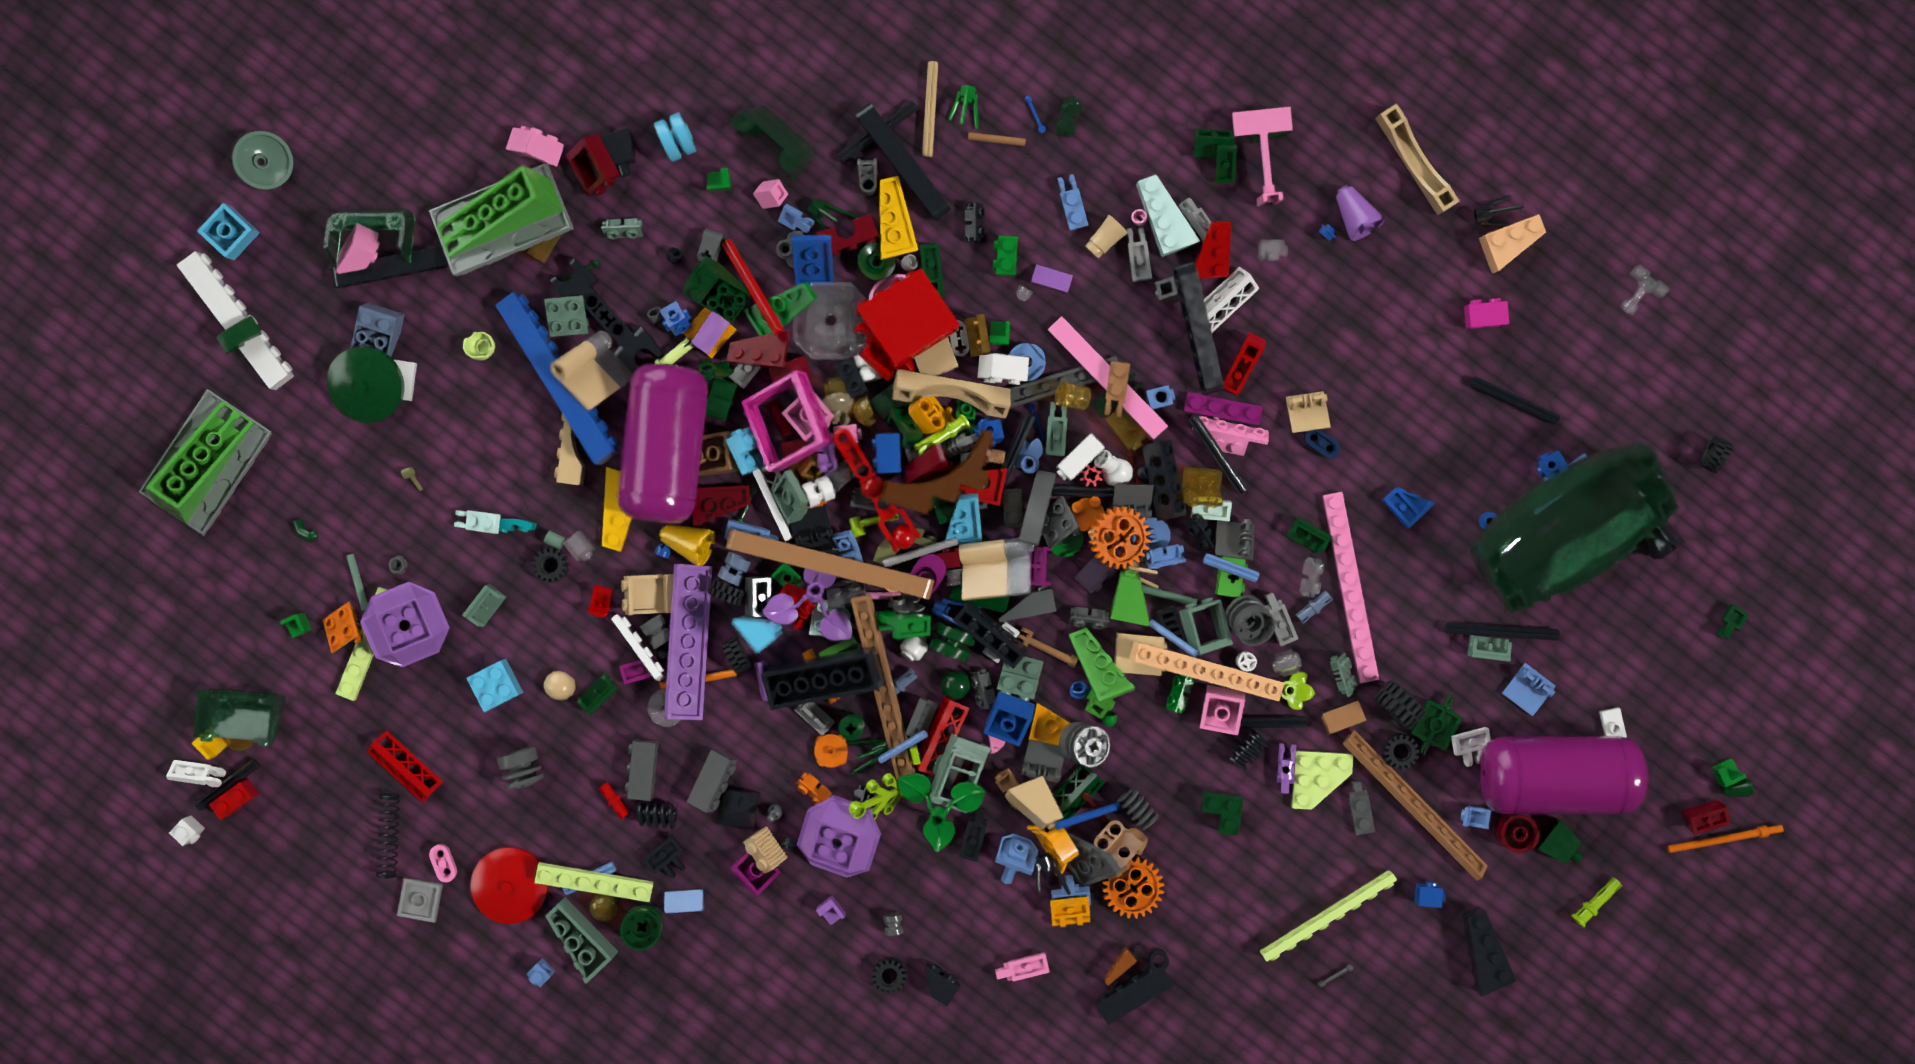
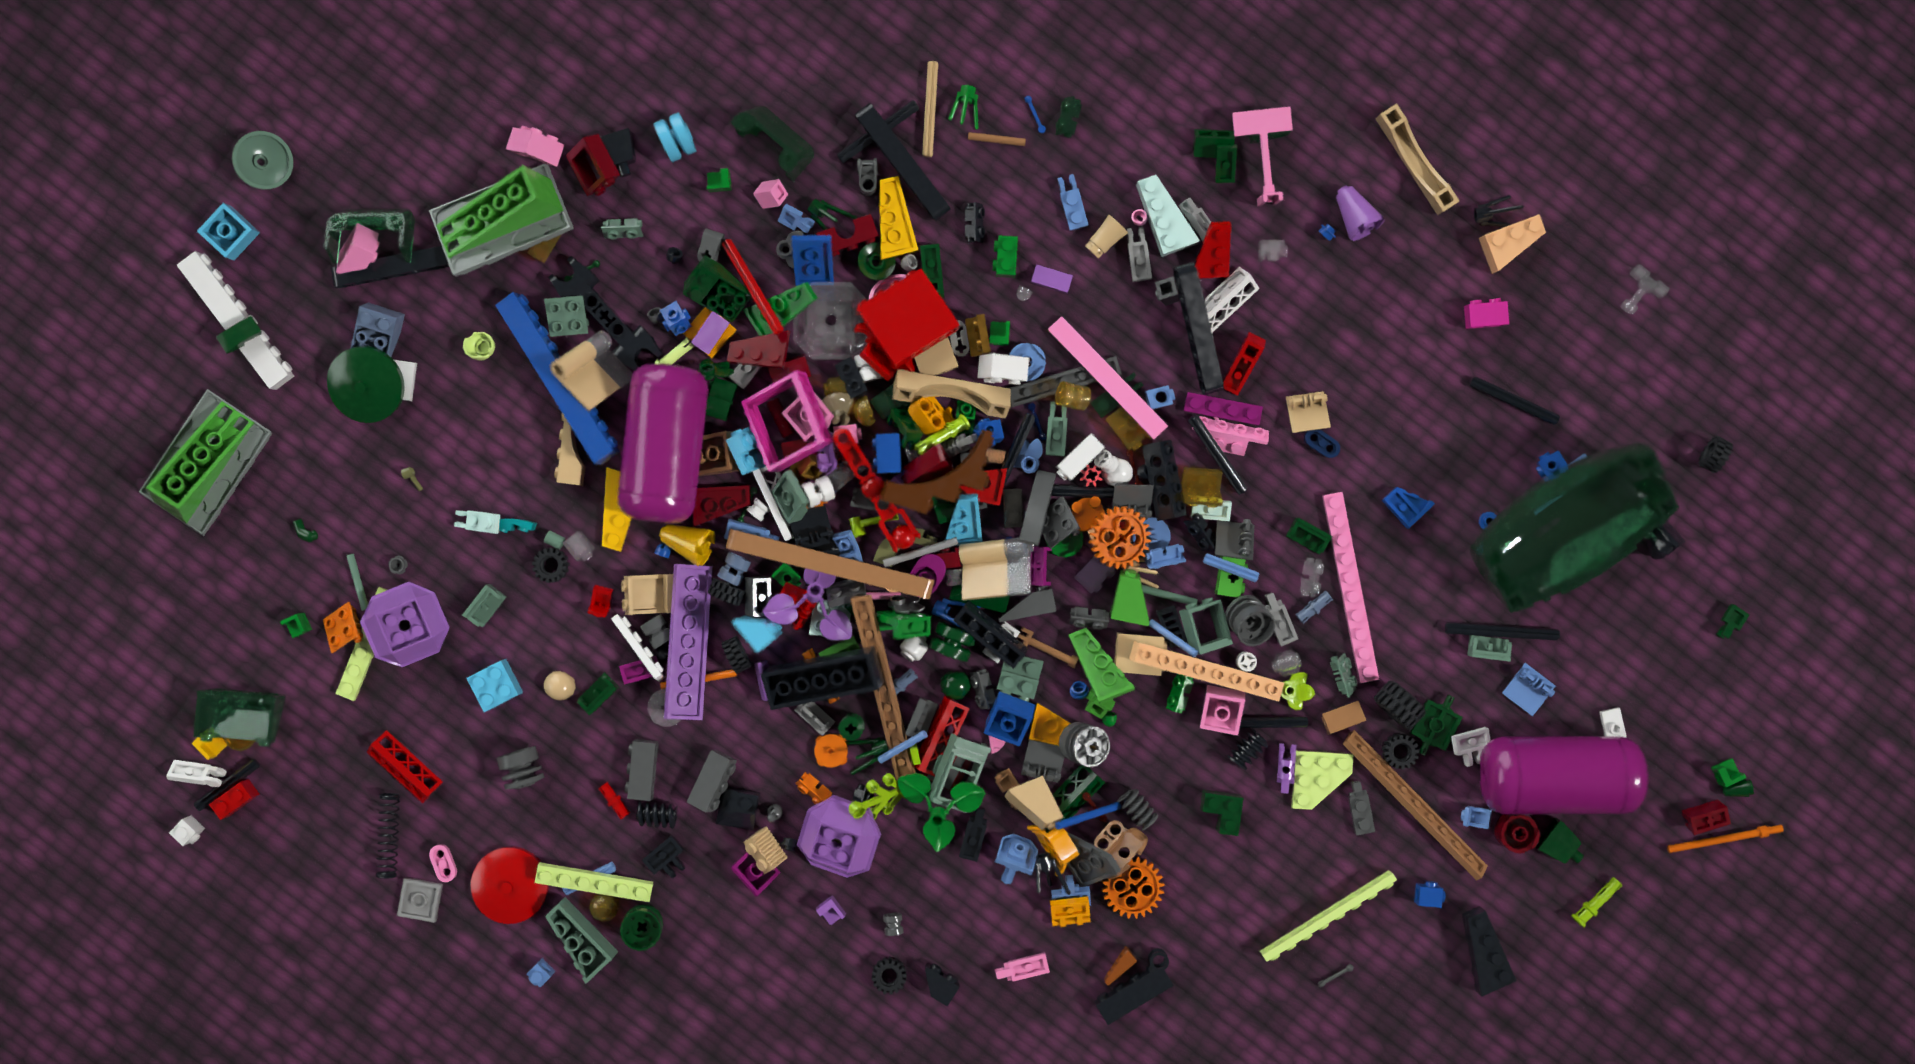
(683, 901): medium blue slope -> none
(758, 509): none -> white wheel
(1117, 386): medium nougat hinge -> none

